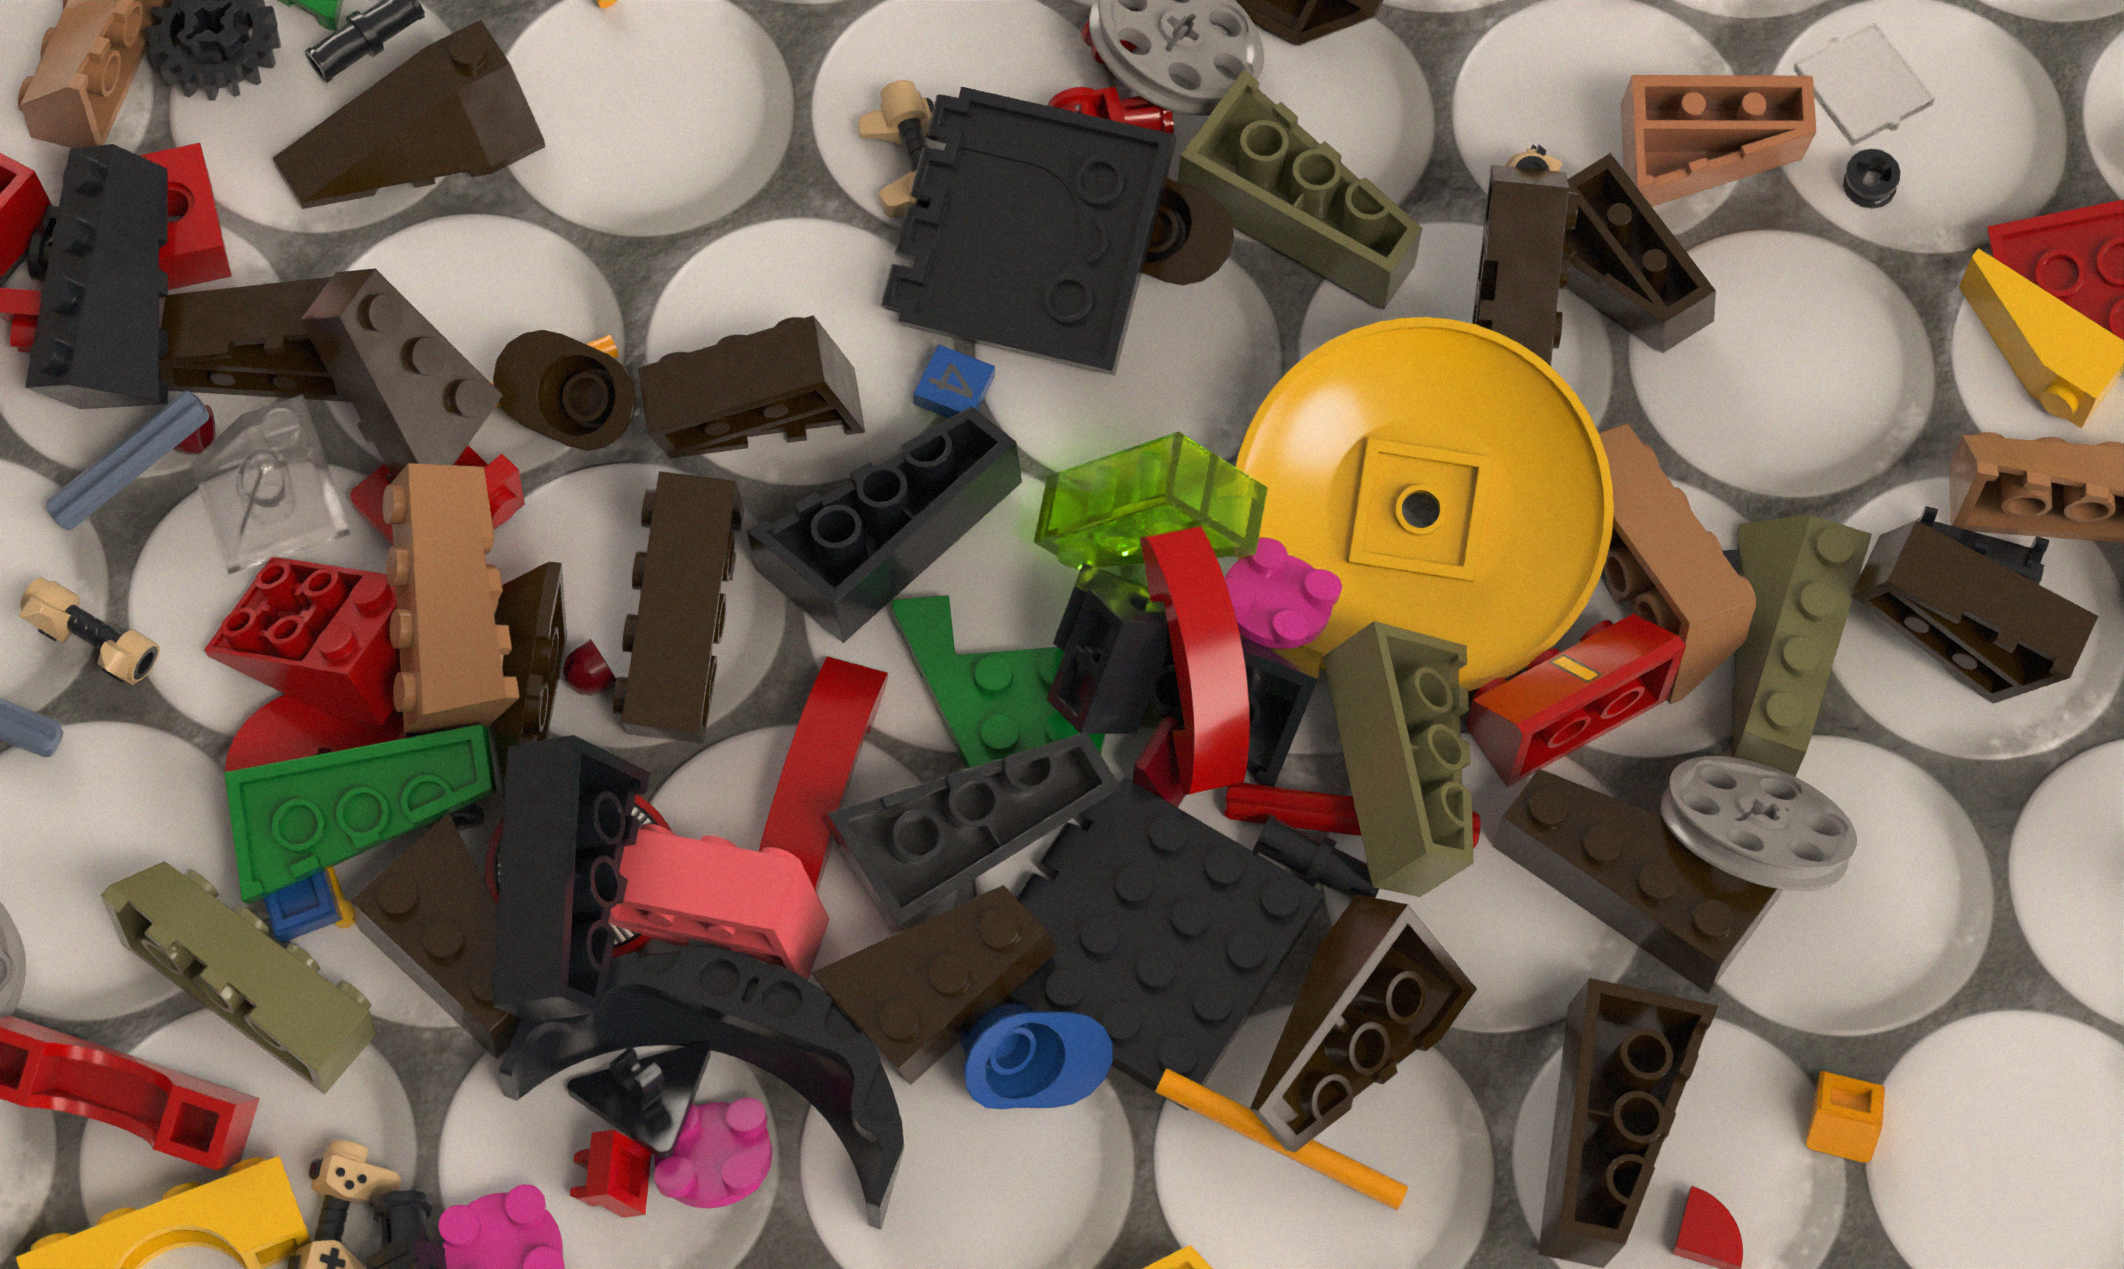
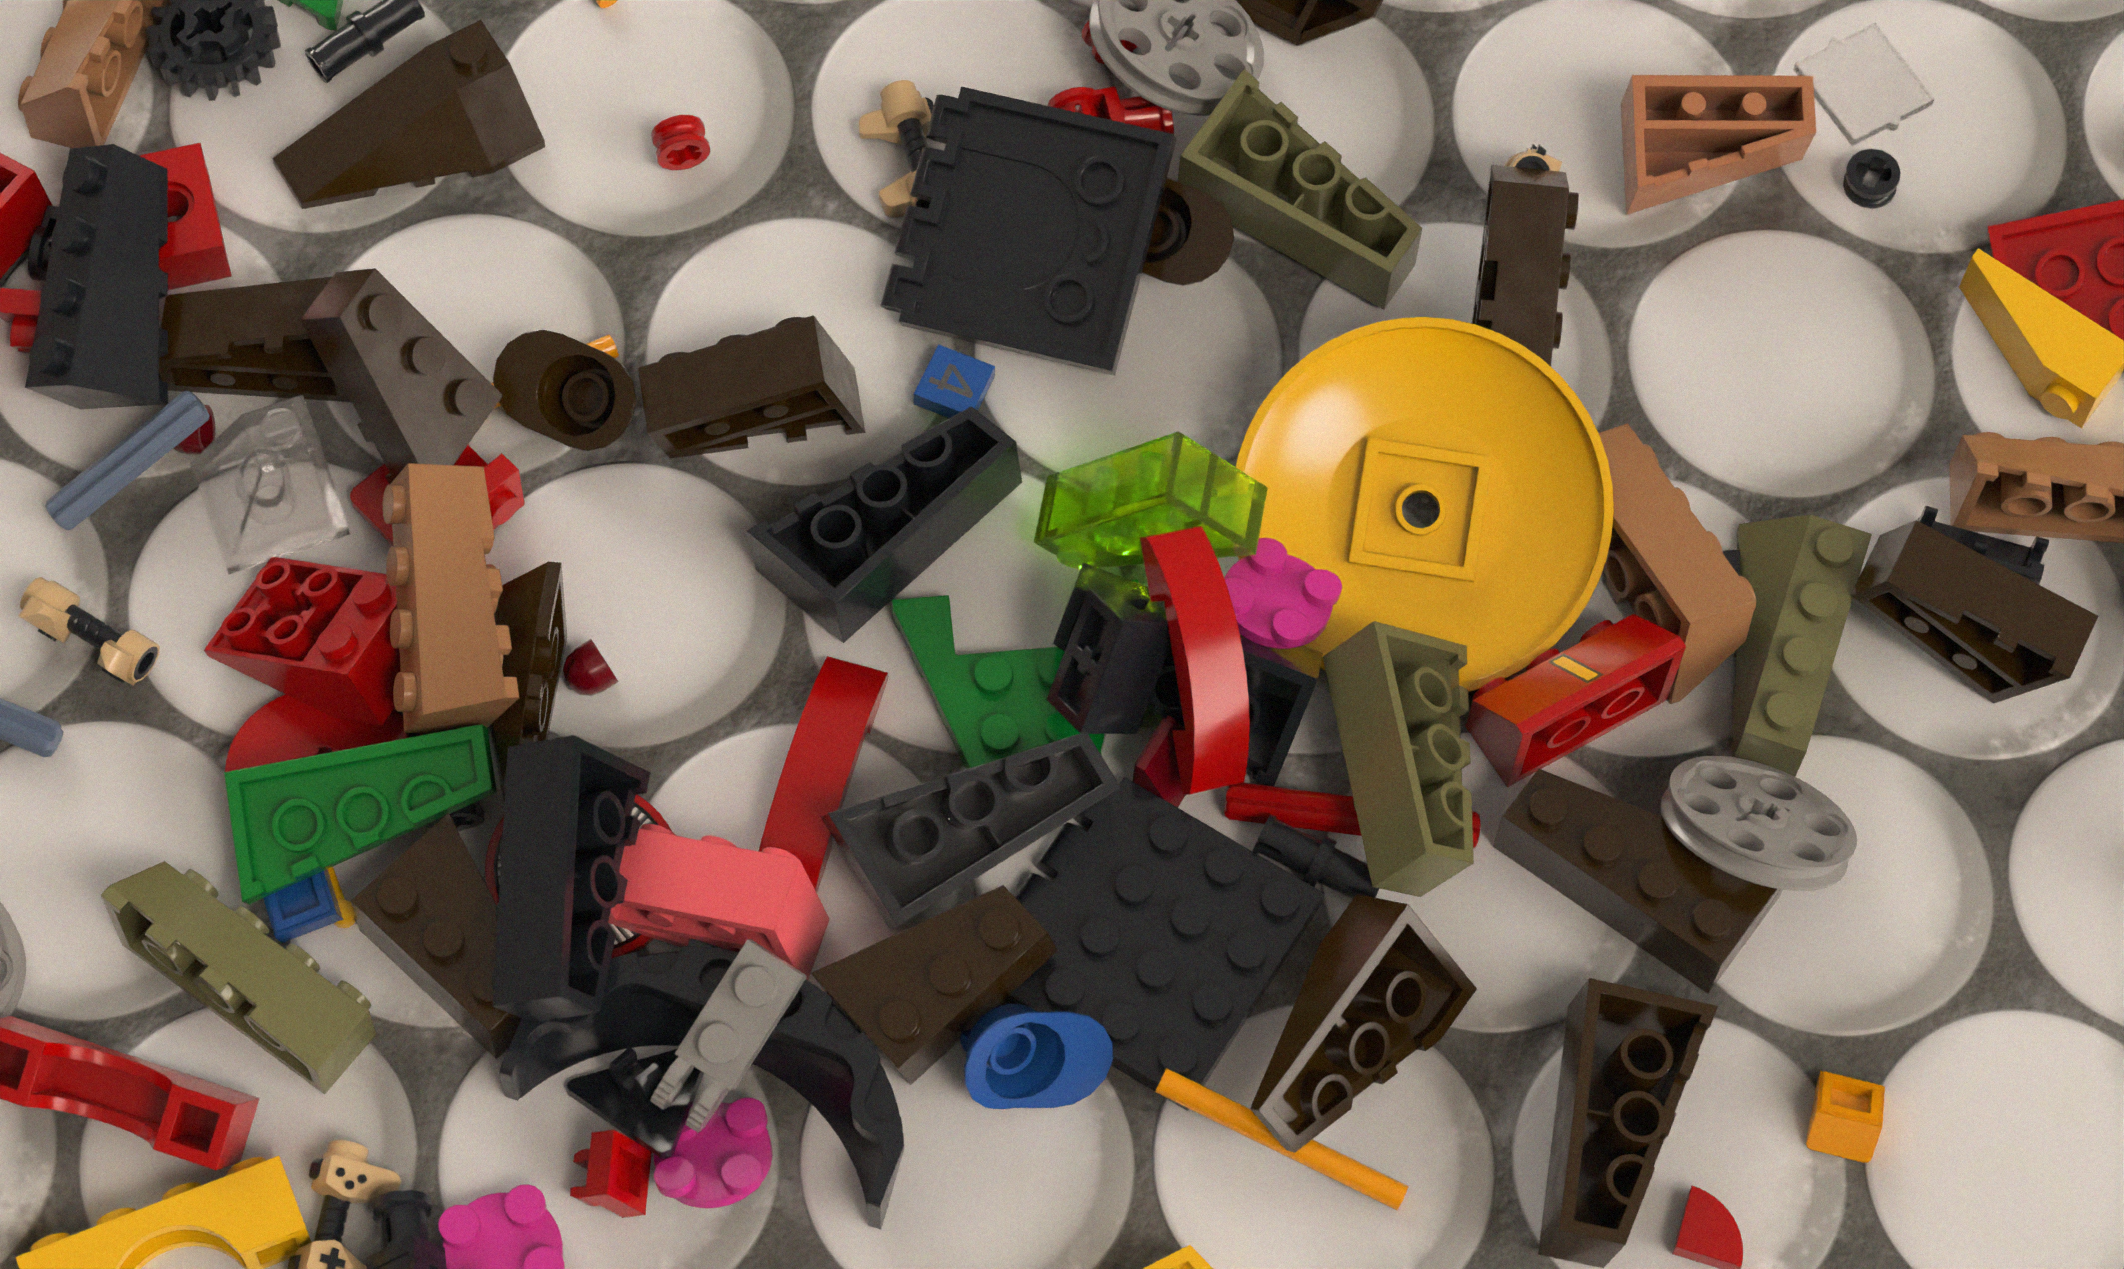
(678, 606): dark brown wedge -> none
(680, 142): none -> red bush
(731, 1029): none -> light grey hinge
(1632, 262): dark brown wedge -> none

